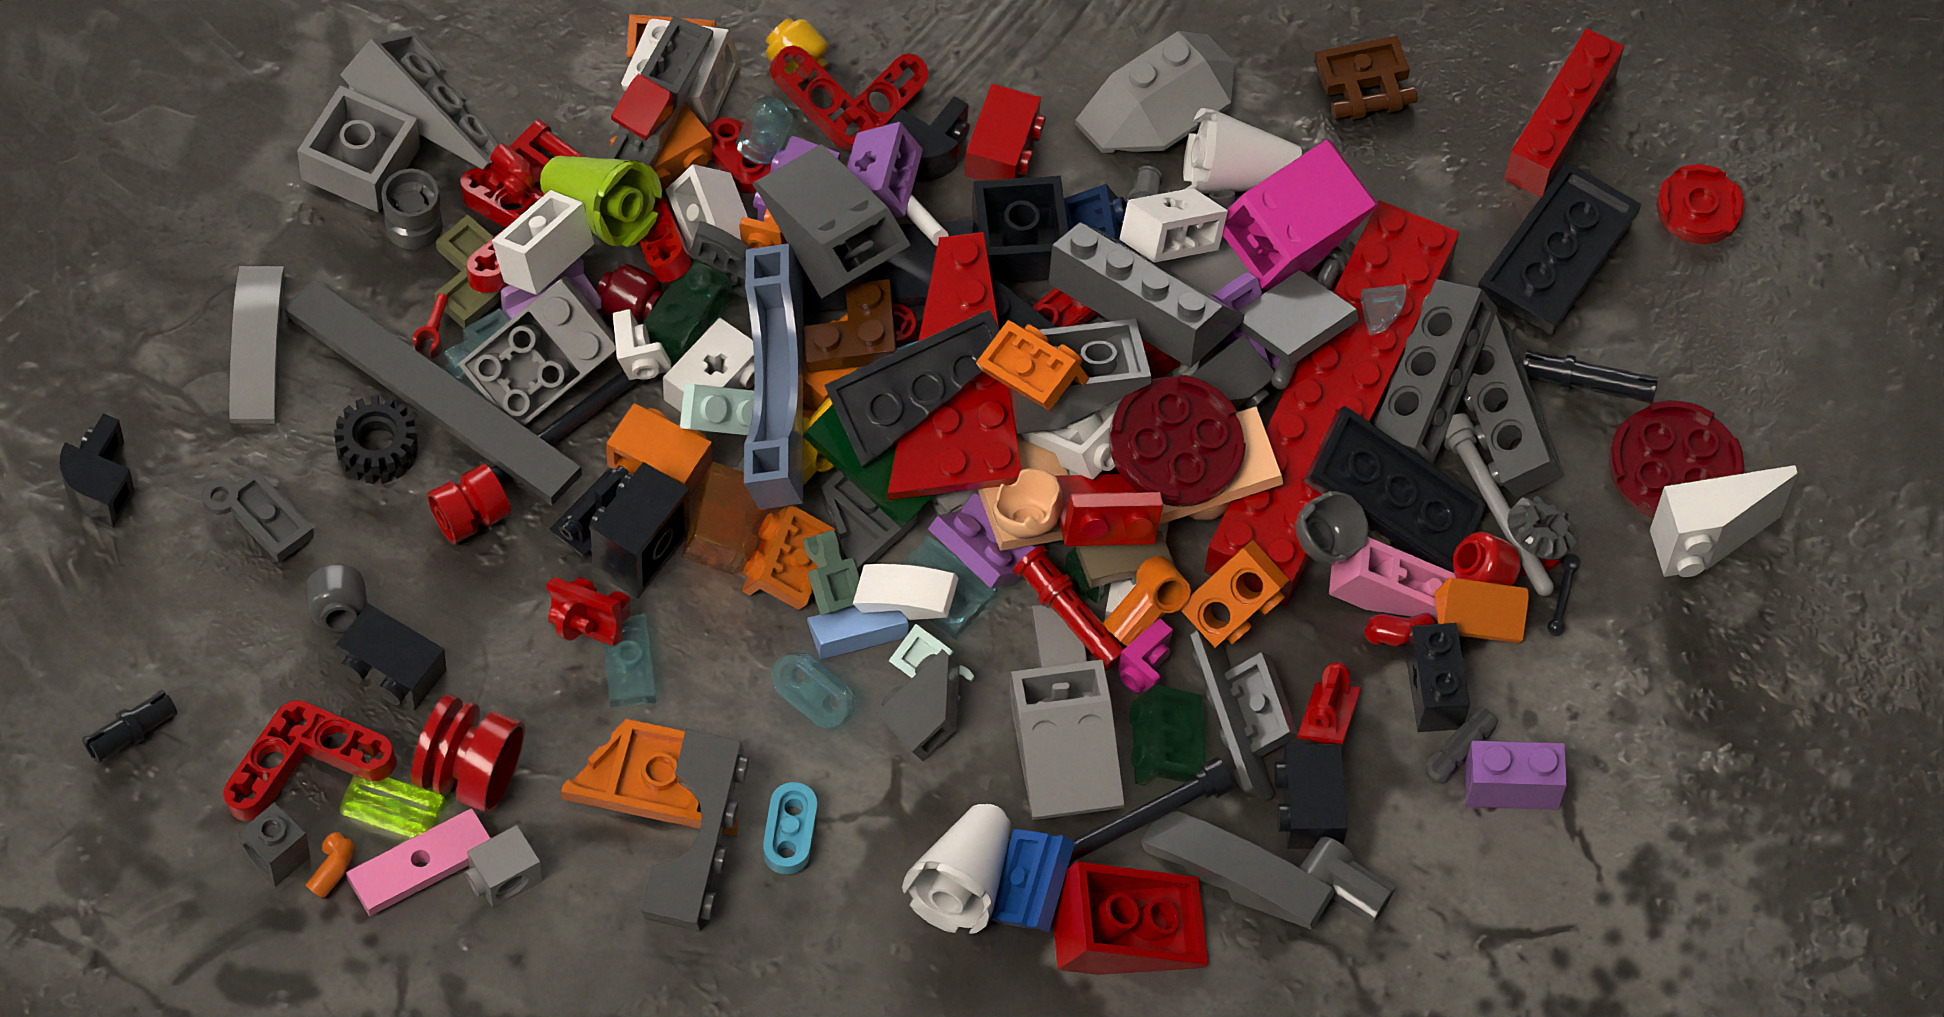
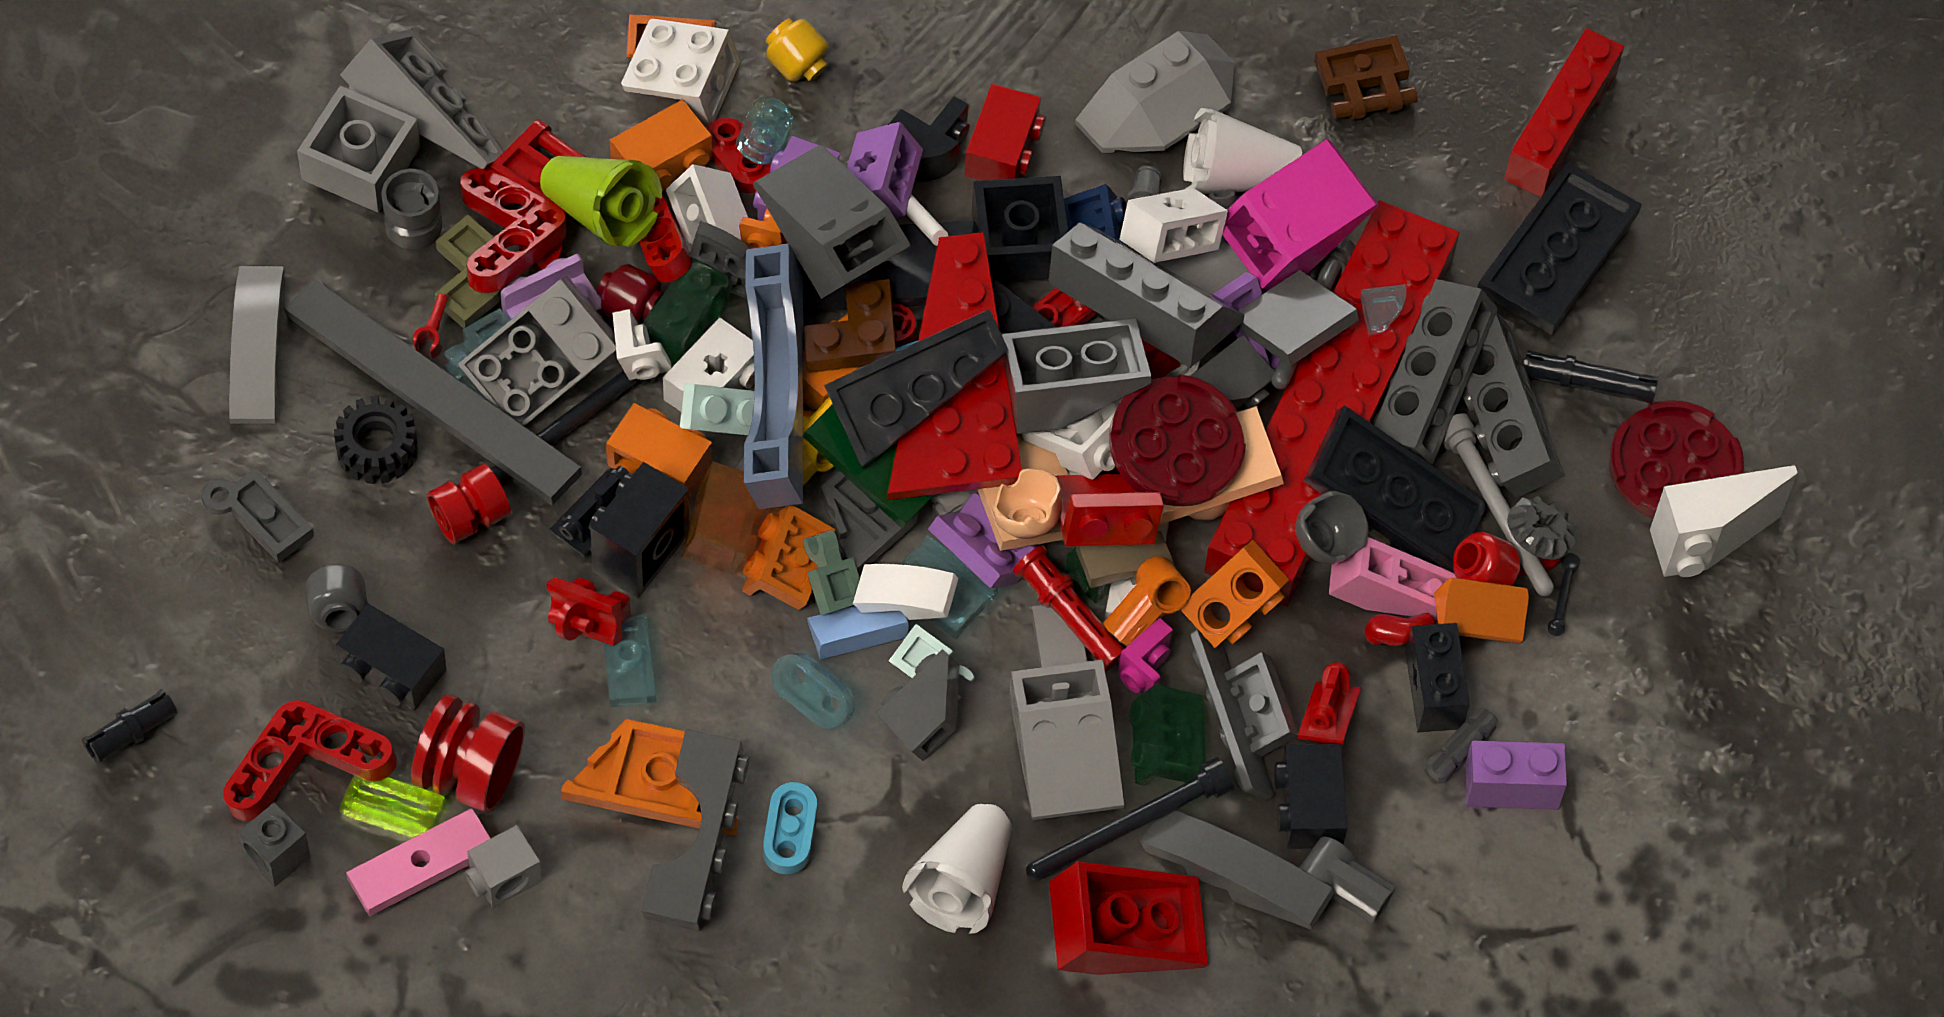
(91, 477): black brick -> none
(334, 866): orange arm -> none
(517, 167): red arm -> none
(543, 242): white brick -> none
(643, 107): red slope -> none
(675, 68): dark grey slope -> none
(855, 110): red beam -> none
(1031, 365): orange bracket -> none
(1032, 879): blue plate -> none
(1700, 204): red tile -> none

